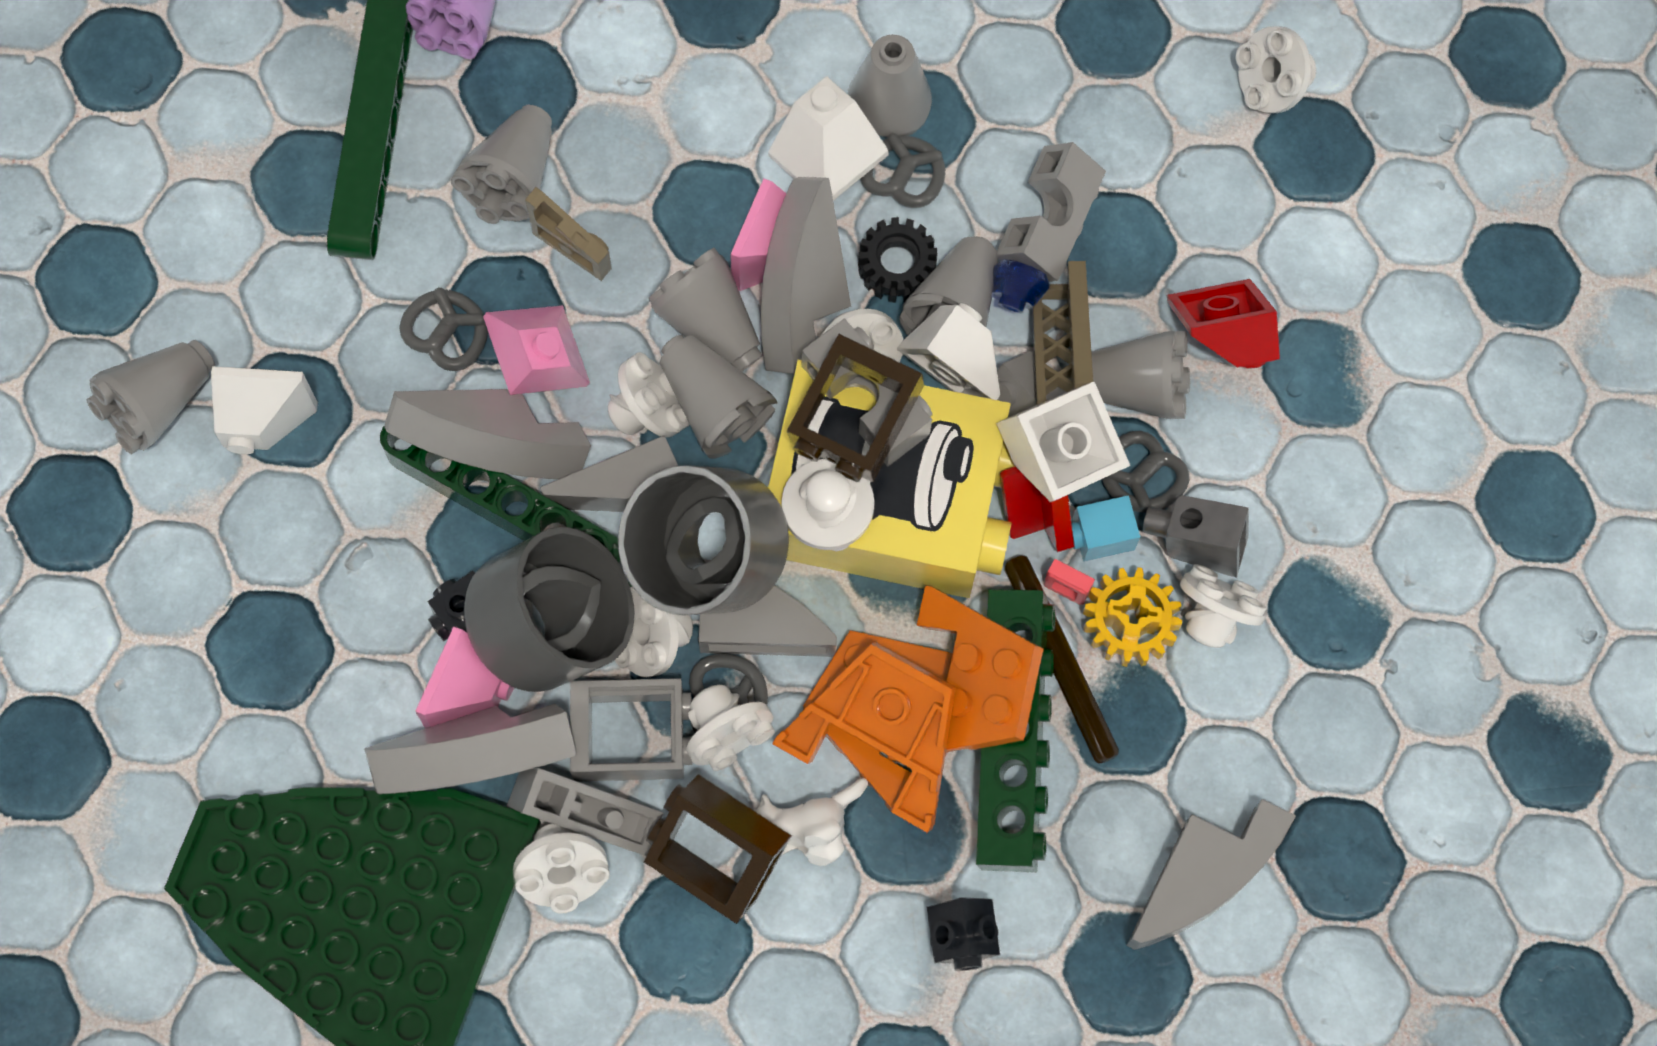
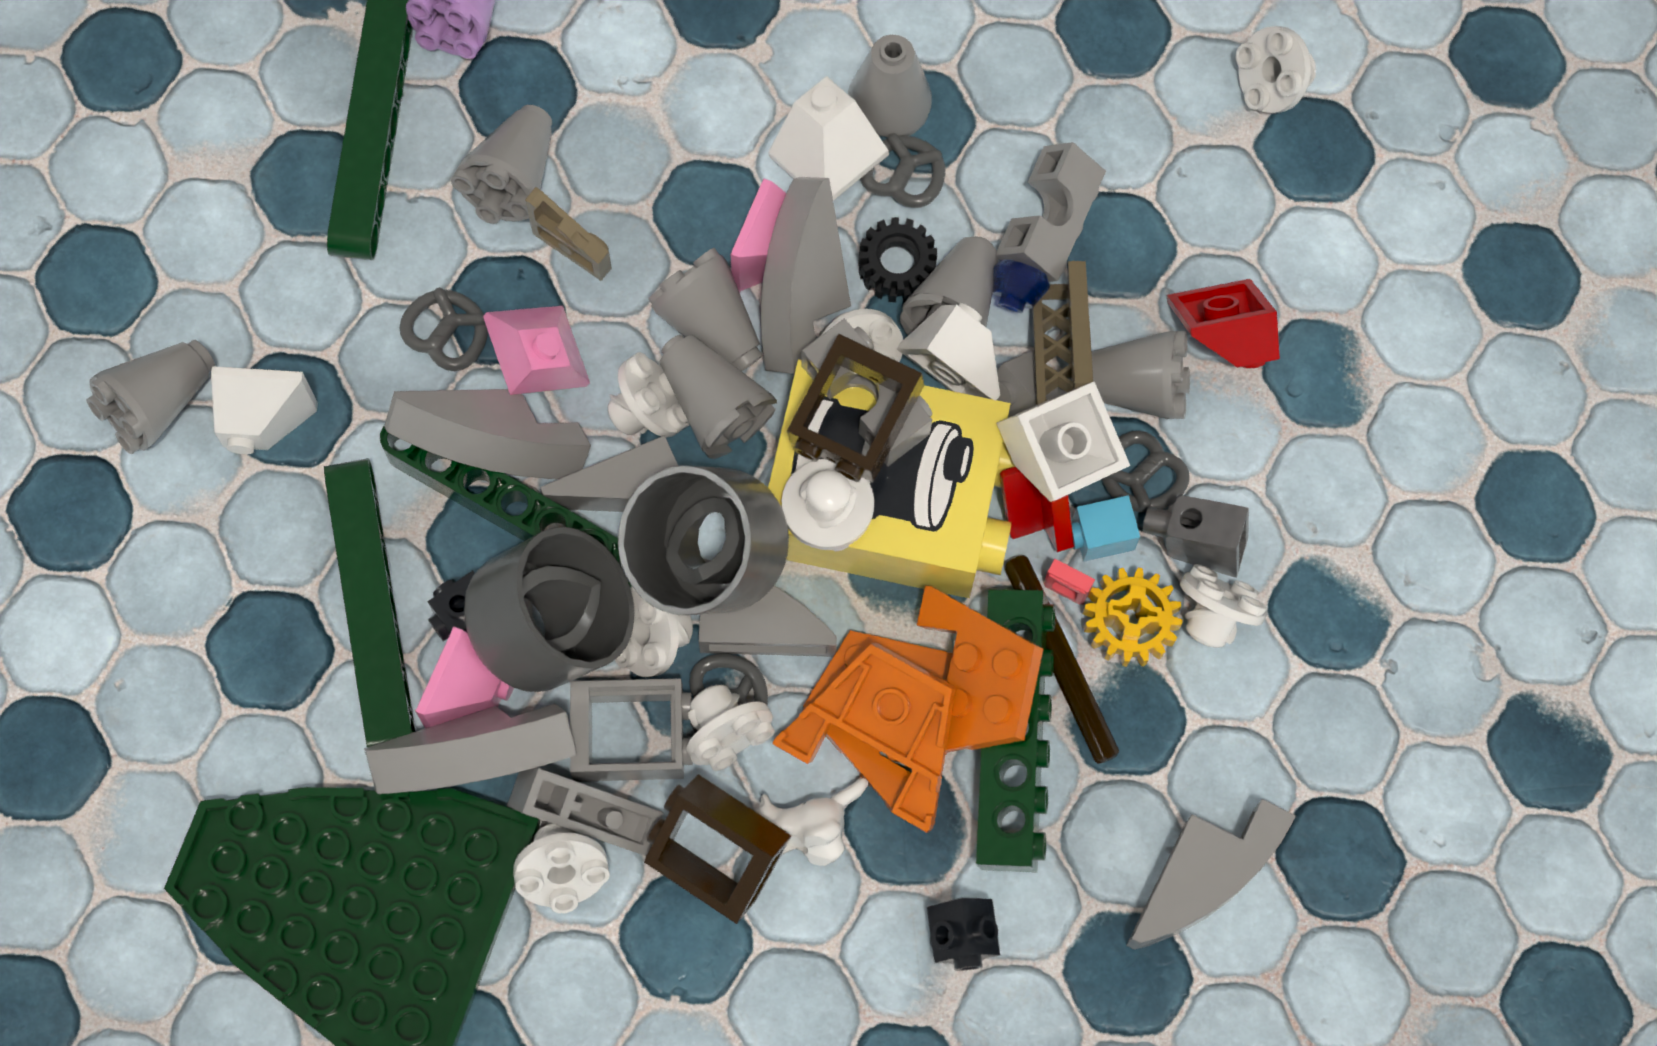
(369, 601): none -> dark green beam

